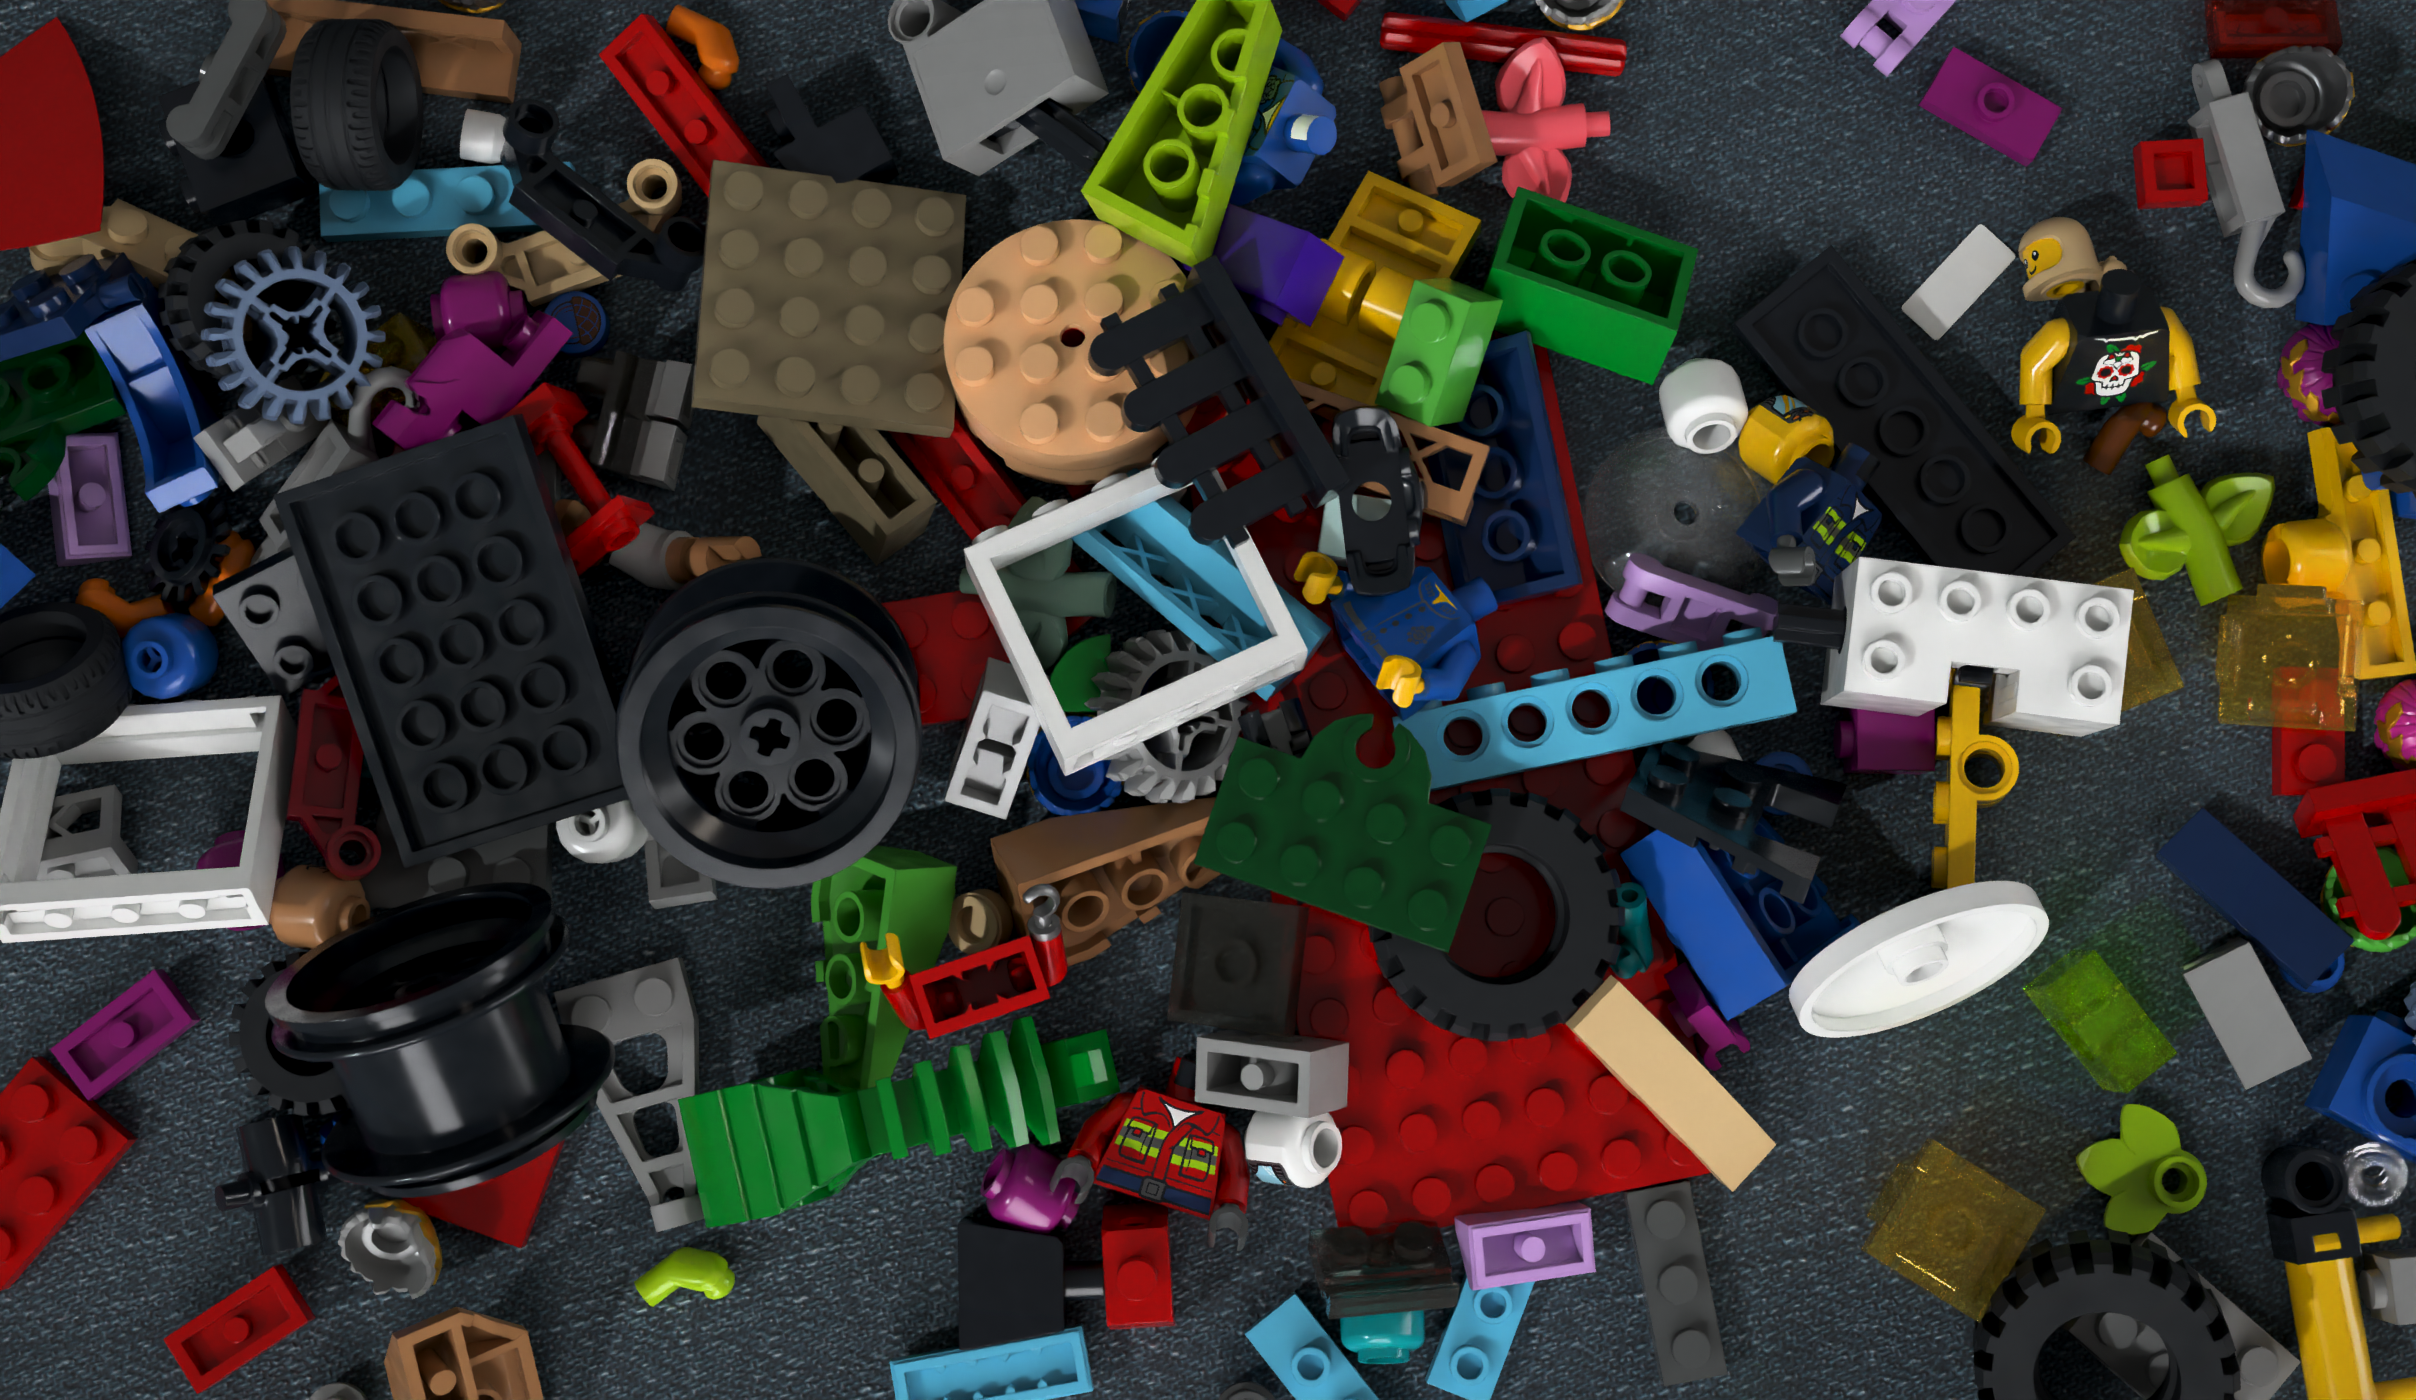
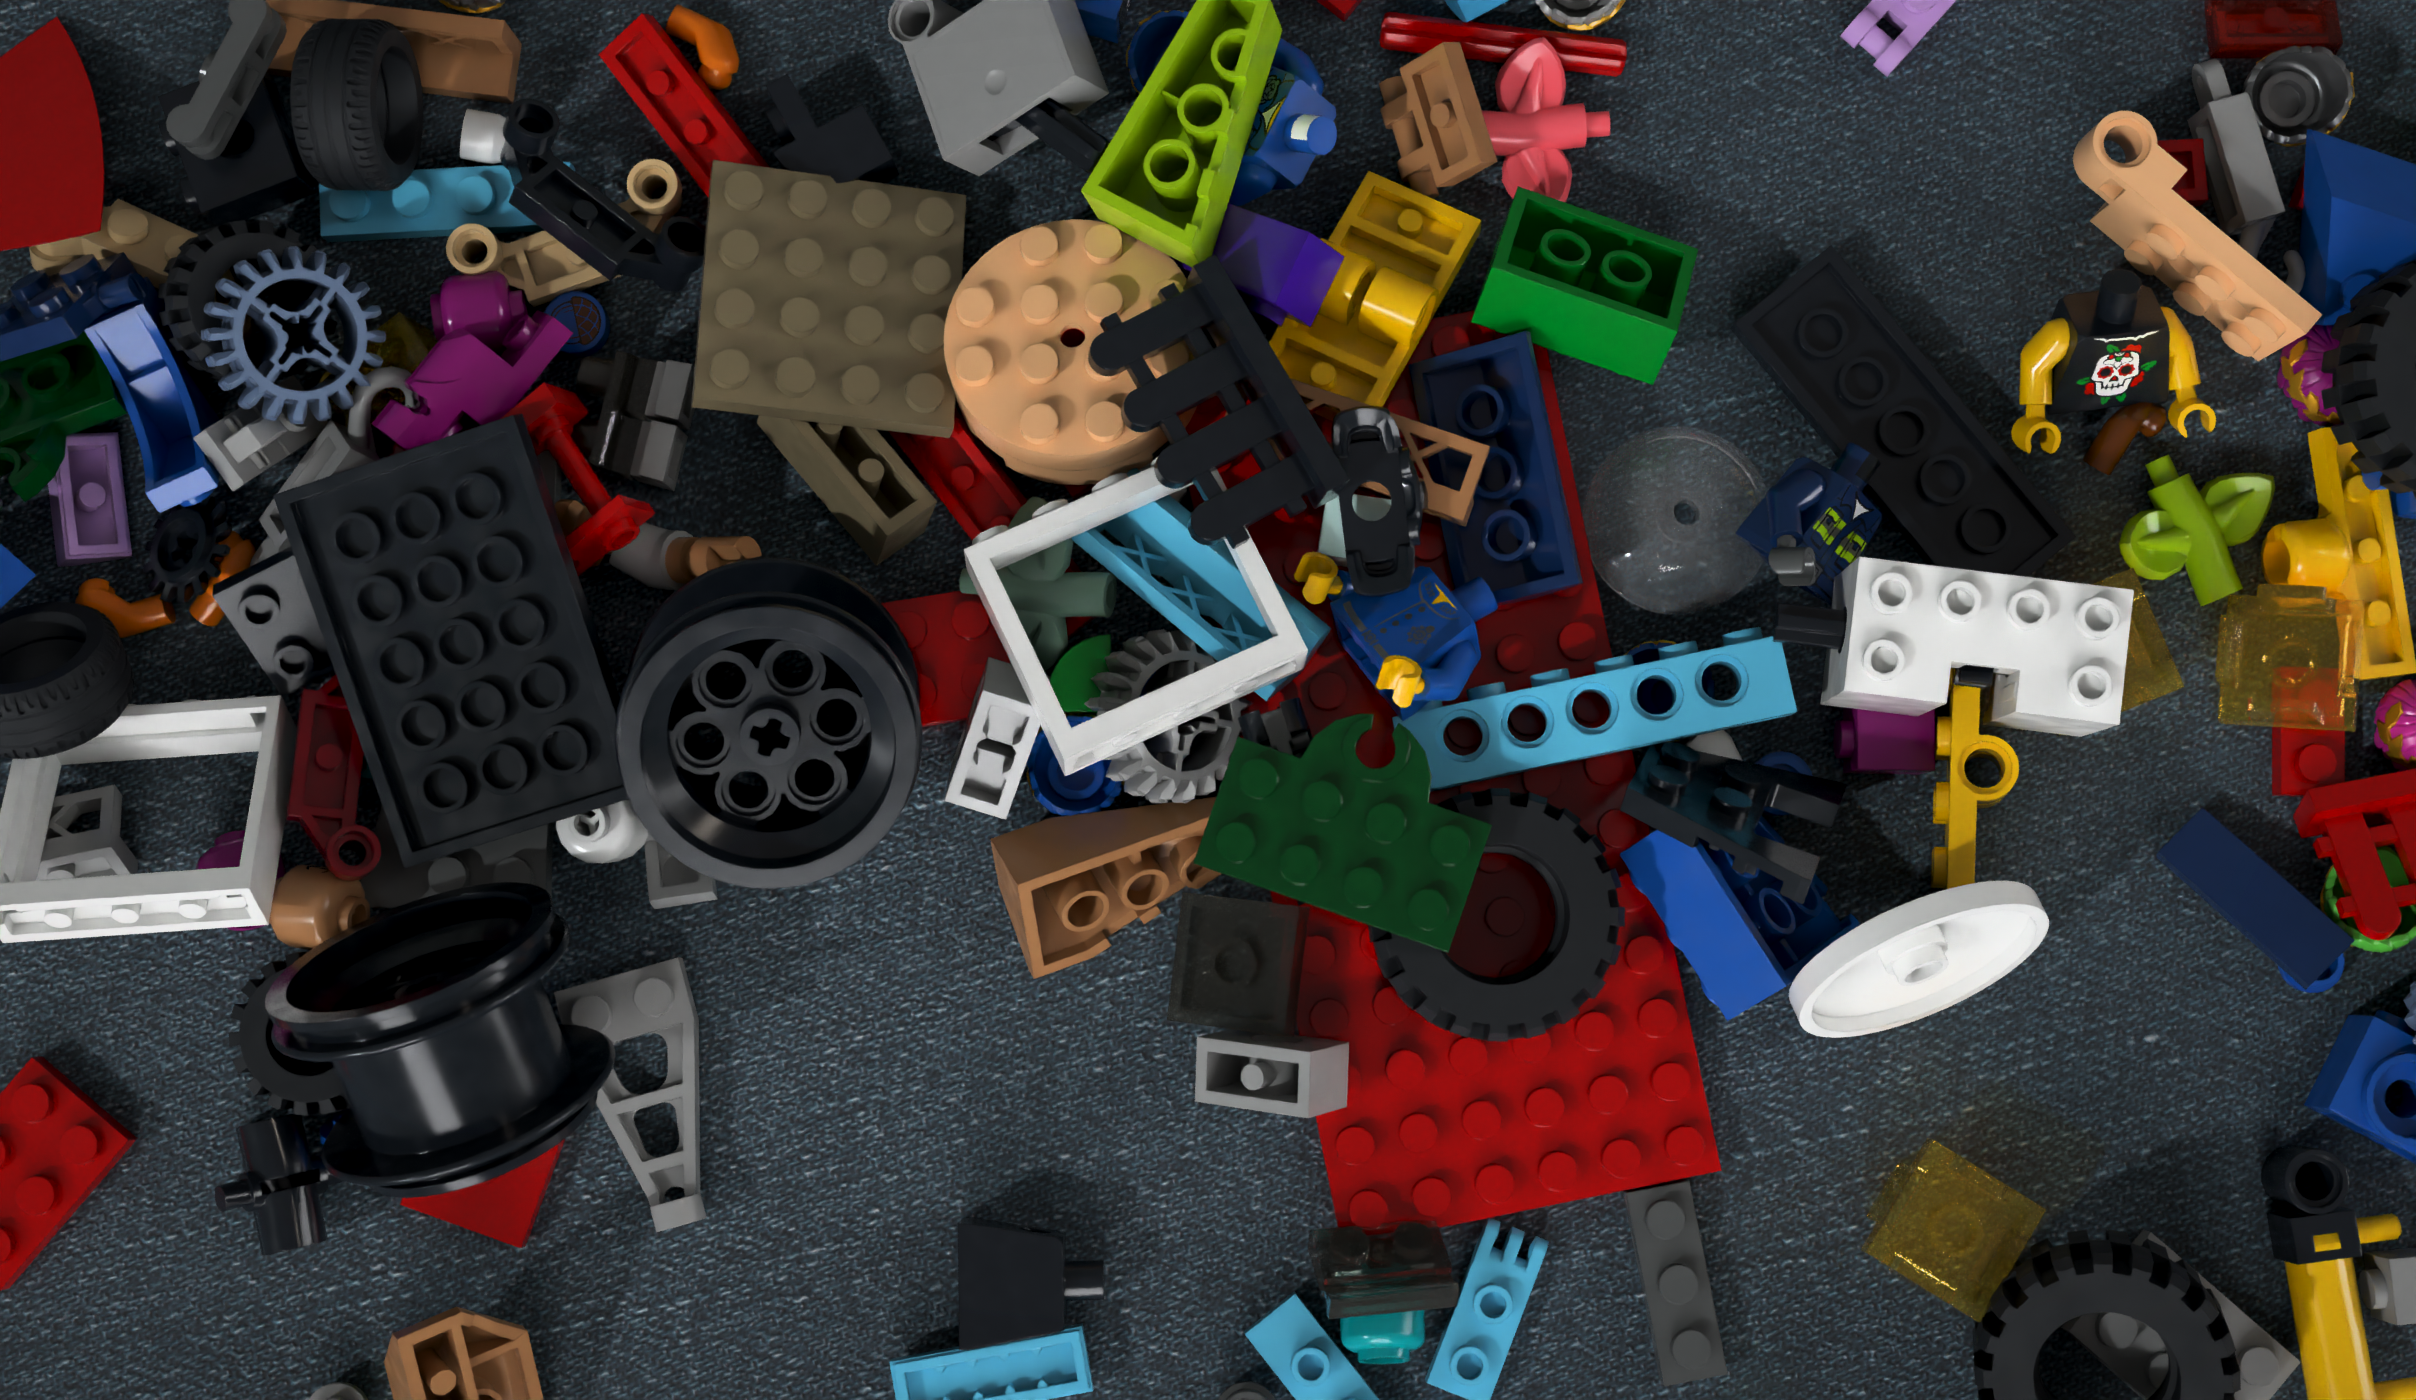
(125, 1034): magenta plate -> none
(170, 655): blue head -> none
(239, 1328): red plate -> none
(392, 1247): light grey hair -> none
(688, 1269): lime arm -> none
(806, 1136): green piece -> none
(875, 896): bright green wedge -> none
(978, 984): red torso -> none
(980, 921): tan tile -> none
(1021, 1193): magenta head -> none
(1137, 1266): red torso -> none
(1165, 1153): torso -> none
(1292, 1148): white head -> none
(1438, 351): bright green brick -> none
(1526, 1244): lavender slope -> none
(1634, 938): teal arm -> none
(1670, 1083): tan slope -> none
(1691, 606): lavender plate -> none
(1699, 1015): magenta plate -> none
(1703, 405): white head -> none
(1782, 432): yellow head -> none
(1958, 282): white sticker -> none
(1990, 106): magenta plate -> none
(2061, 260): tan piece -> none
(2100, 1021): clear neon green brick -> none
(2133, 1171): lime plate -> none
(2180, 245): none -> light nougat hinge
(2245, 1012): light grey hinge -> none
(2380, 1188): clear plate -> none

